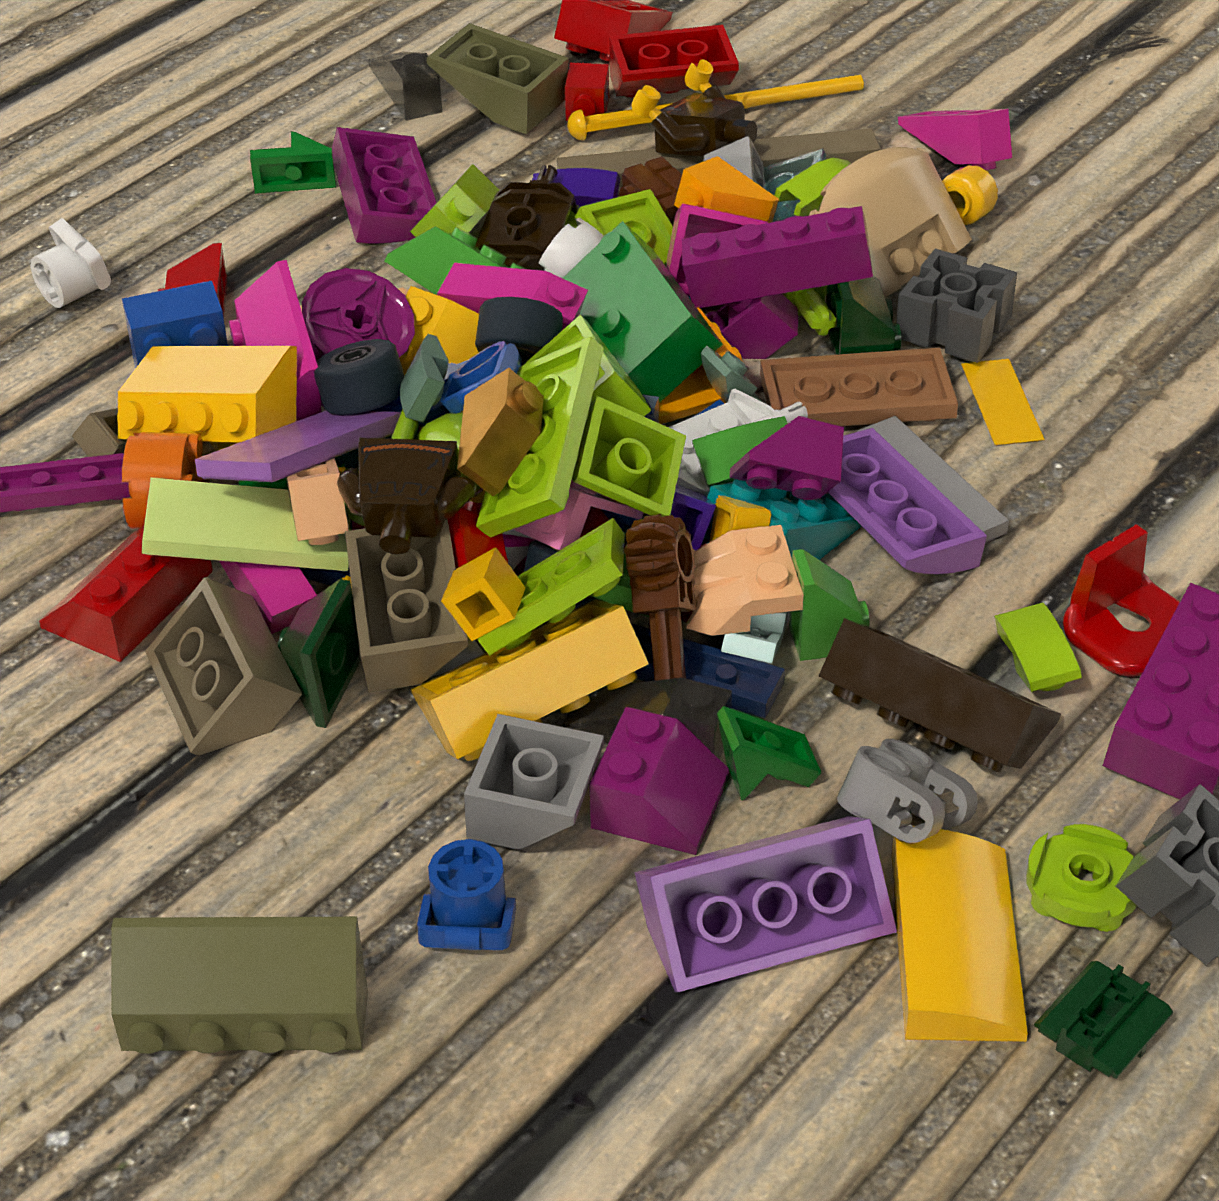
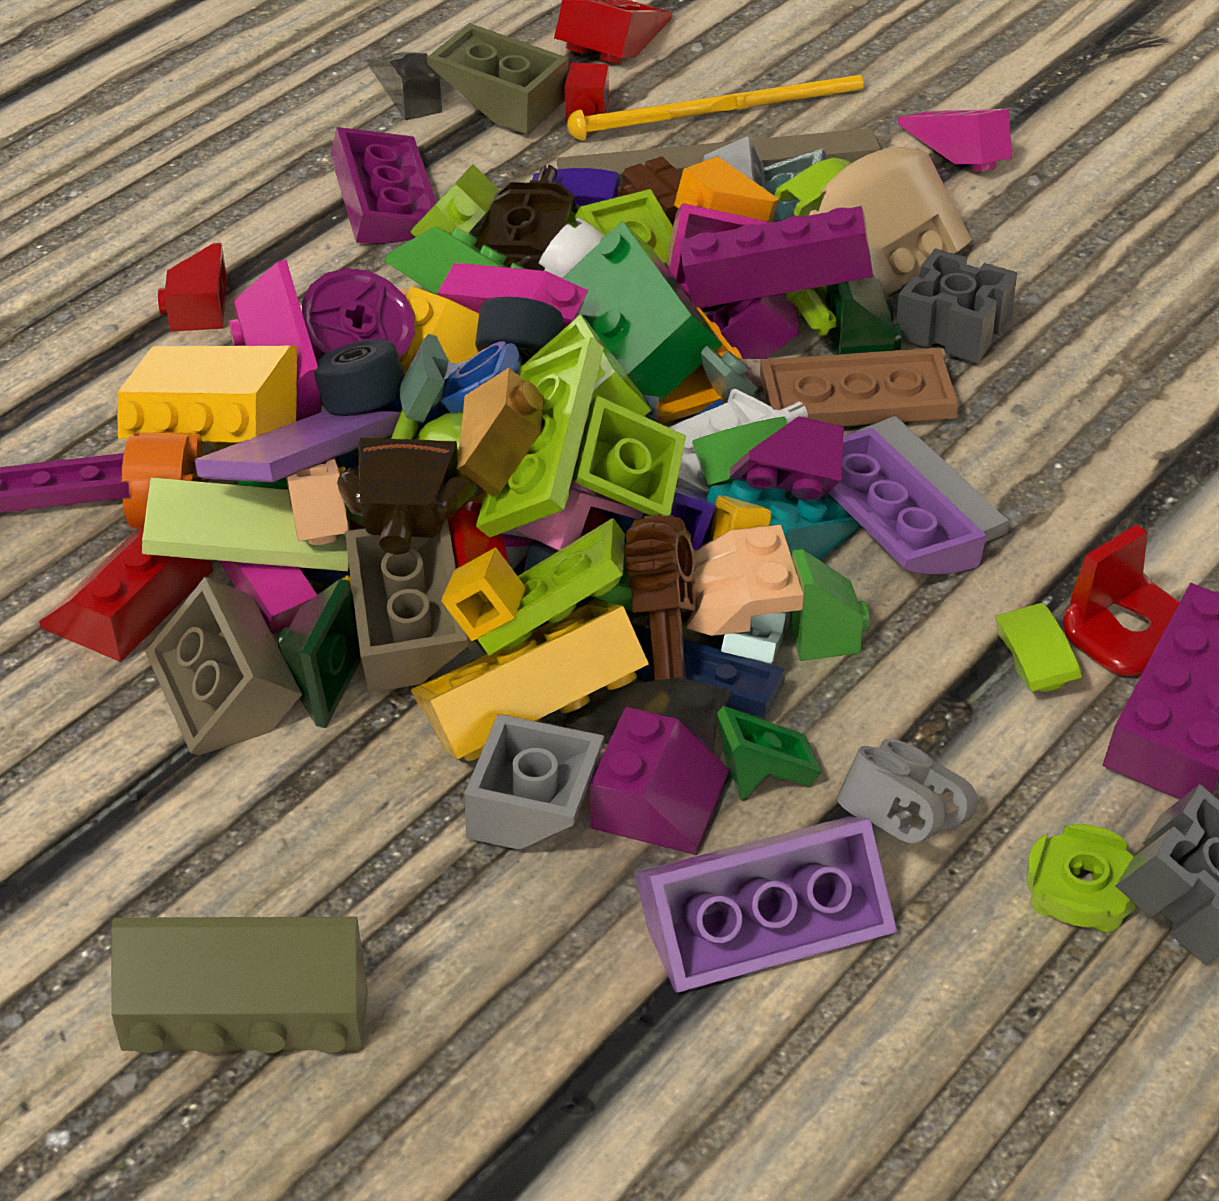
(69, 268): white piece -> none
(100, 434): dark tan slope -> none
(174, 318): blue brick -> none
(293, 168): green slope -> none
(466, 899): blue piece -> none
(665, 56): red slope -> none
(697, 121): dark brown torso -> none
(937, 695): dark brown slope -> none
(957, 940): yellow slope -> none
(972, 192): yellow head -> none
(1002, 402): yellow sticker -> none
(1104, 1019): dark green piece -> none

